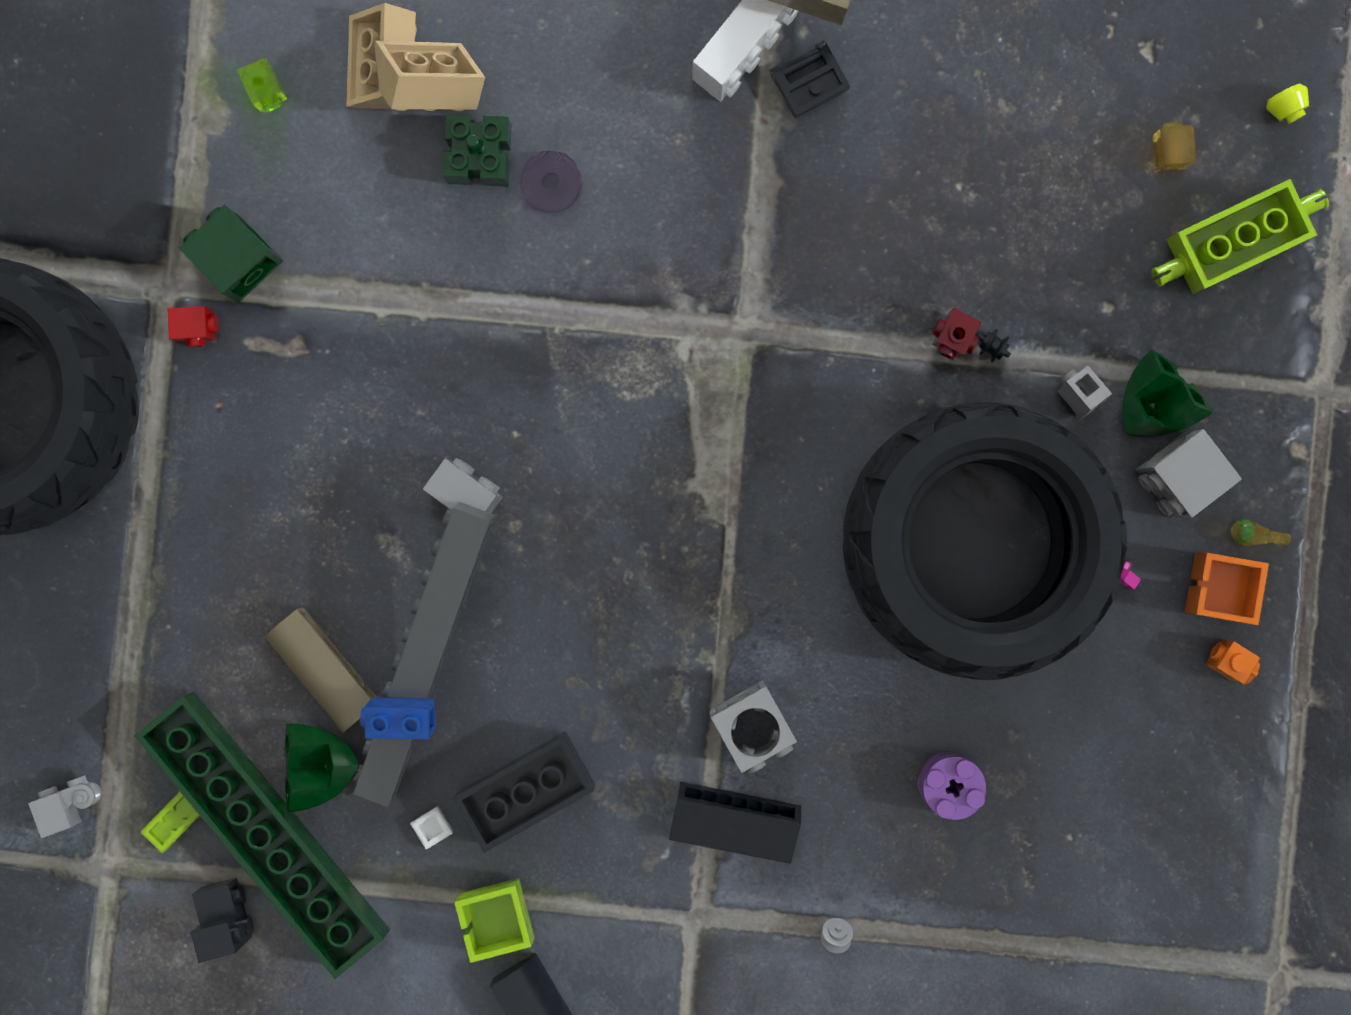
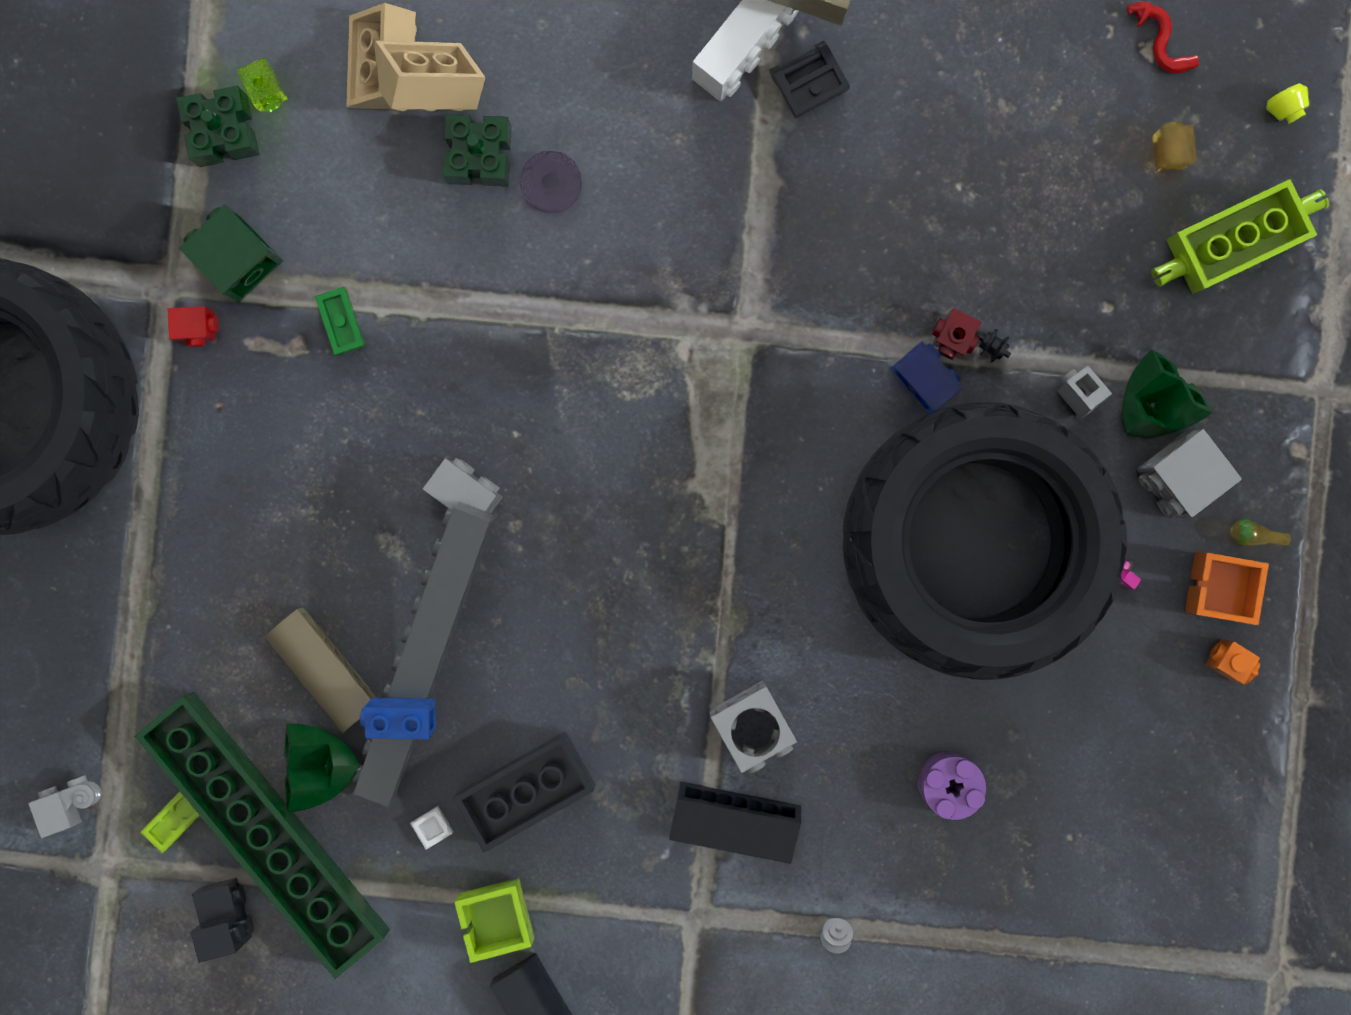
(218, 126): none -> dark green brick
(340, 321): none -> green plate
(927, 376): none -> clear blue brick
(1178, 65): none -> red animal

